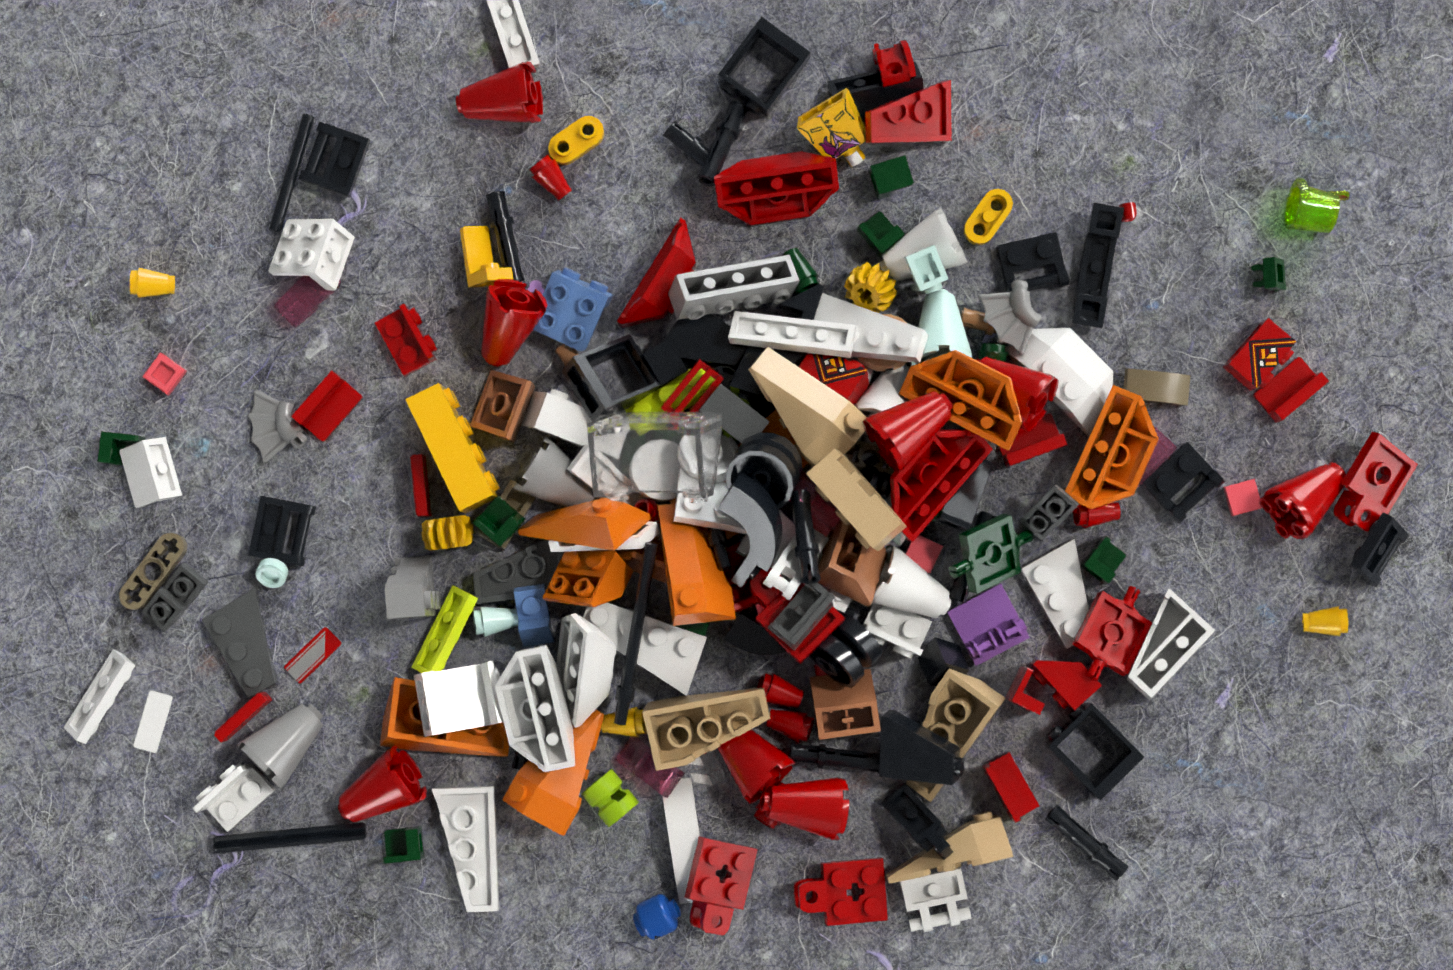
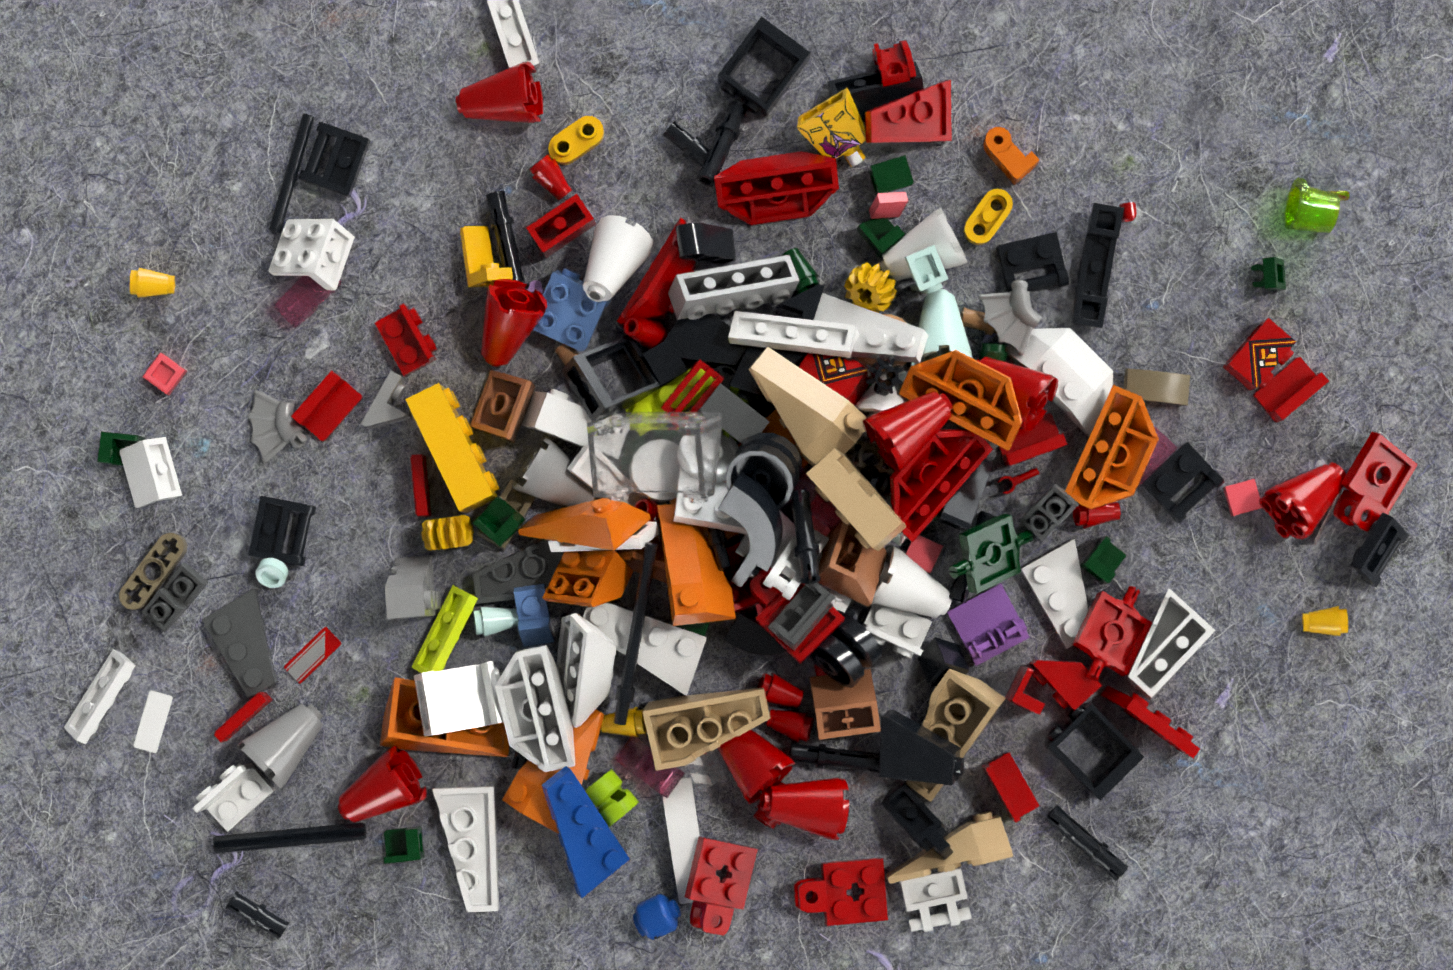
(257, 915): none -> black pin
(381, 411): none -> light grey slope
(561, 225): none -> red brick
(586, 838): none -> blue wing
(614, 256): none -> white cone
(645, 331): none -> red cone
(705, 243): none -> black beam
(888, 205): none -> coral tile
(892, 375): none -> black gear
(1007, 156): none -> orange leg
(1018, 479): none -> red hand
(1158, 722): none -> red wing
(1327, 518): none -> sticker

